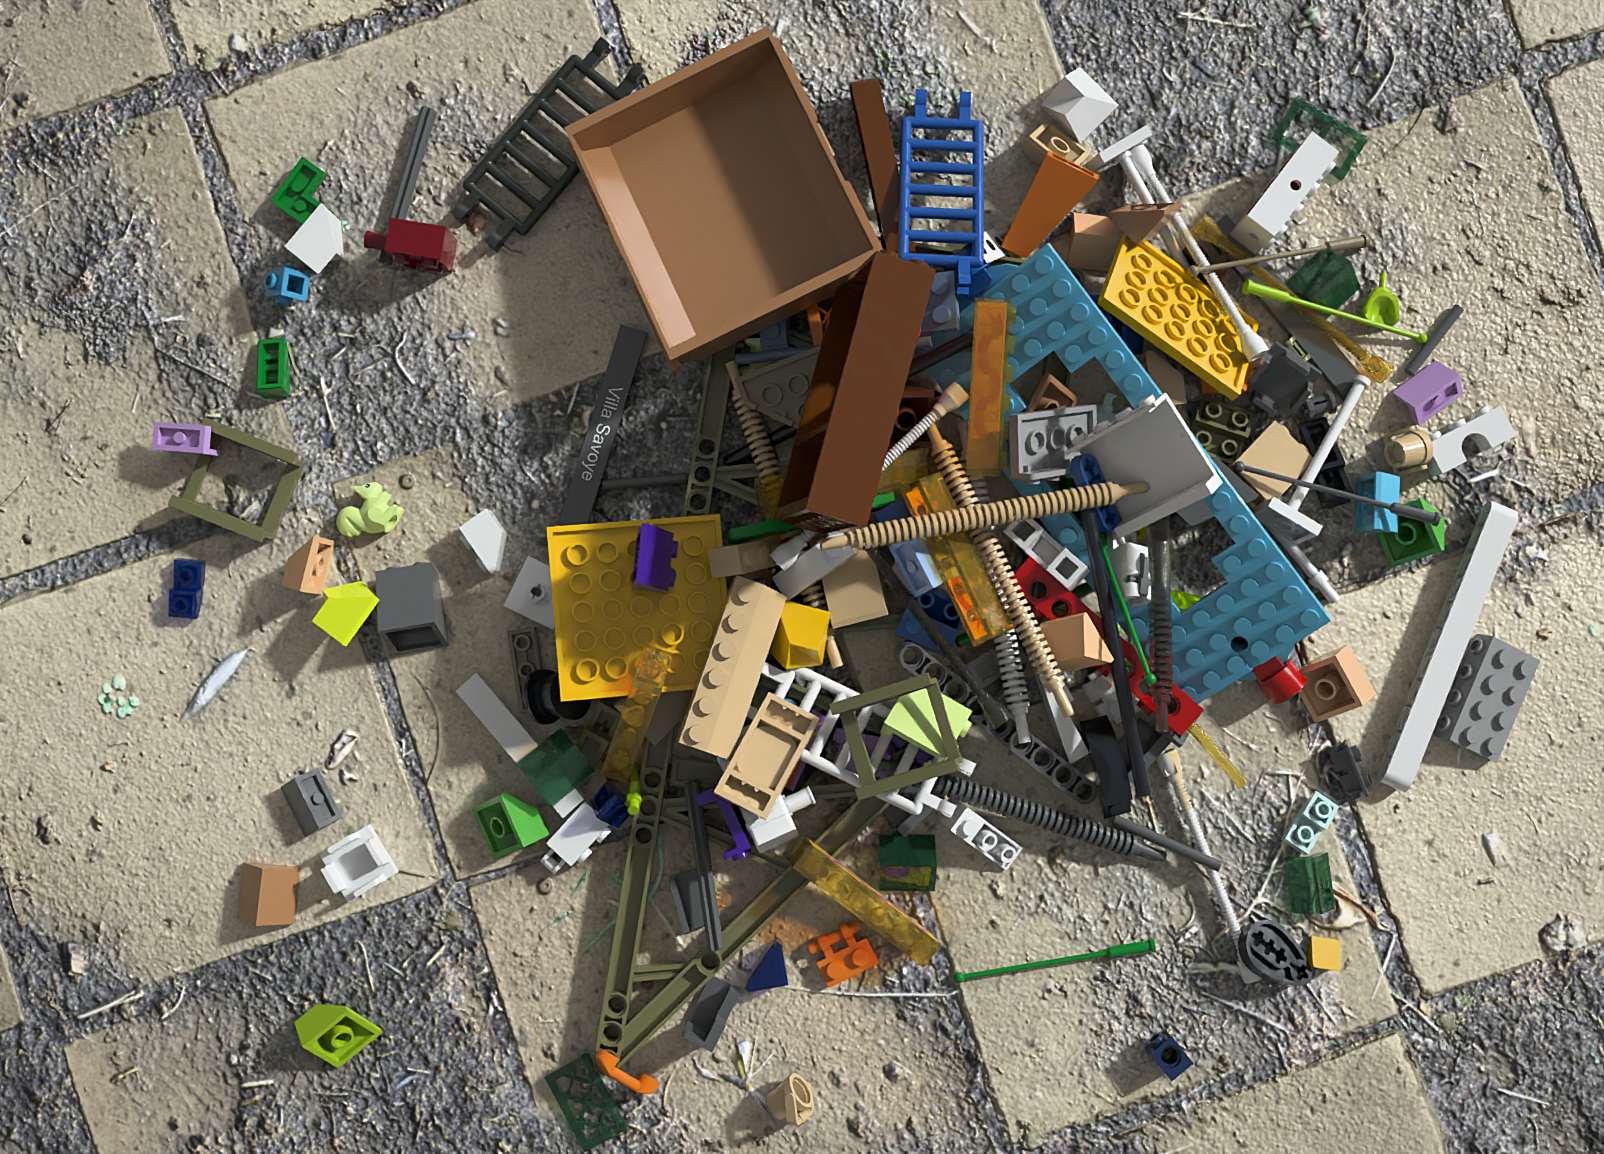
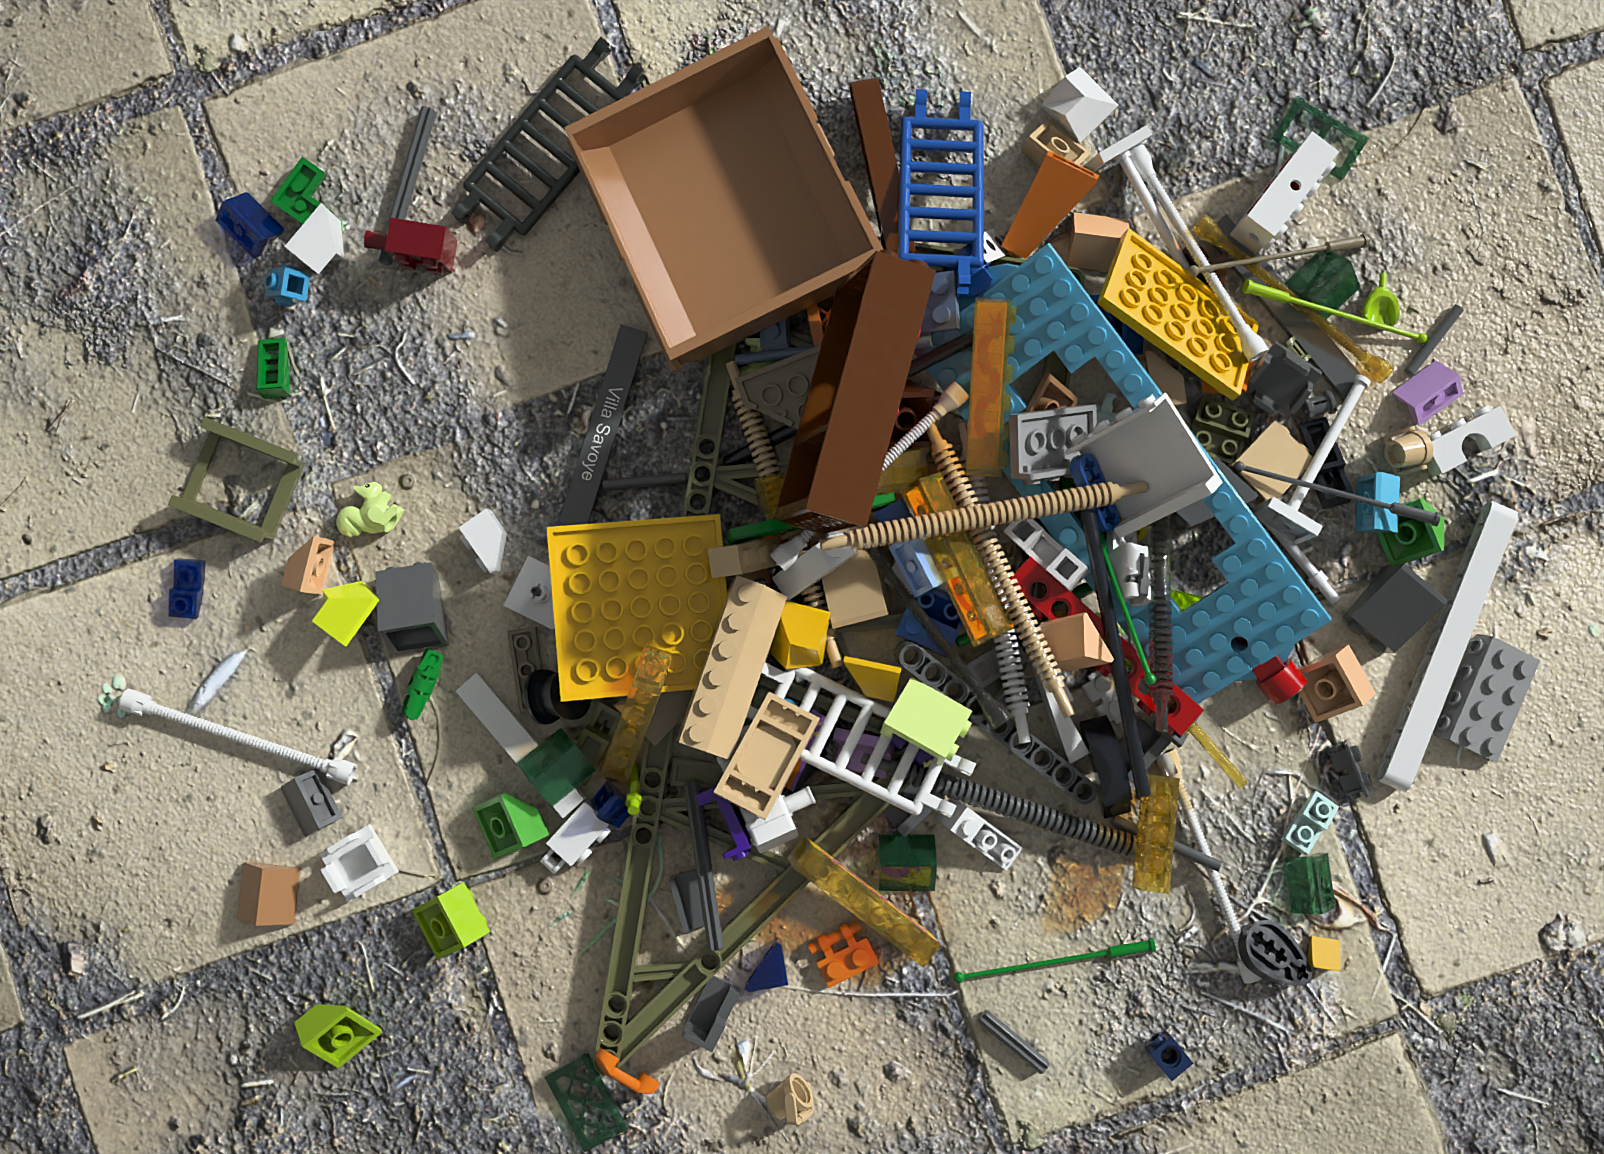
(139, 703): none -> white hose
(183, 438): lavender panel -> none
(248, 223): none -> clear blue panel
(421, 683): none -> green hinge
(451, 920): none -> lime slope
(653, 559): dark purple slope -> none
(869, 784): olive piece -> none
(874, 678): none -> yellow slope
(1013, 1041): none -> dark grey axle
(1144, 221): medium nougat slope -> none
(1156, 835): none -> clear yellow brick
(1393, 608): none -> dark grey slope

